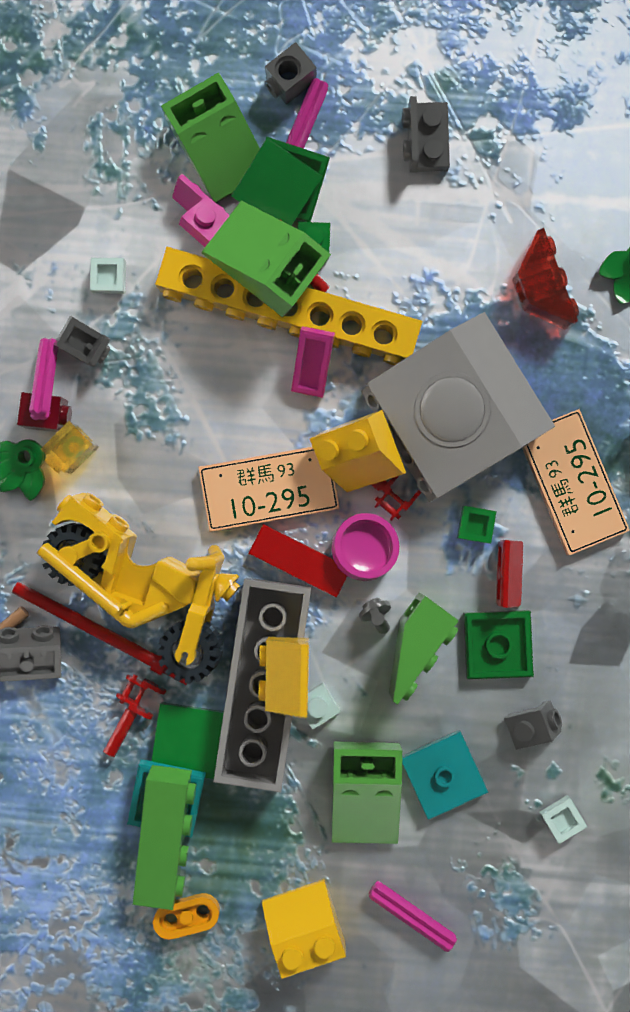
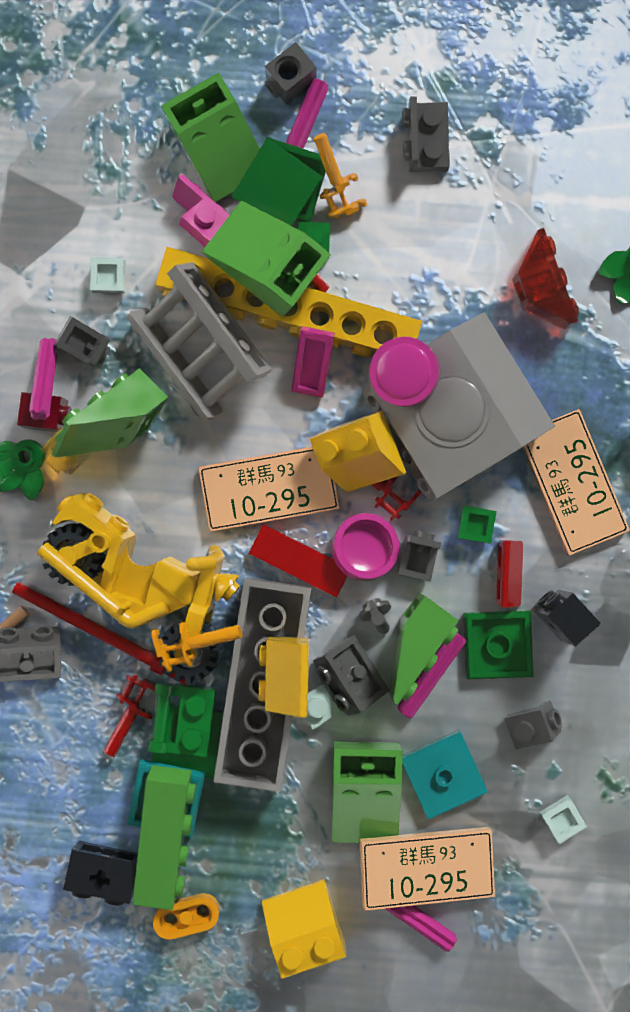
(85, 879): none -> black brick
(112, 417): none -> bright green slope
(192, 642): none -> light orange piece
(193, 723): none -> green plate
(222, 325): none -> light grey fence
(336, 180): none -> light orange piece
(350, 676): none -> dark grey bracket
(404, 371): none -> dark pink piece
(418, 556): none -> dark grey bracket
(426, 868): none -> light nougat tile
(428, 680): none -> dark pink axle
(566, 616): none -> black brick

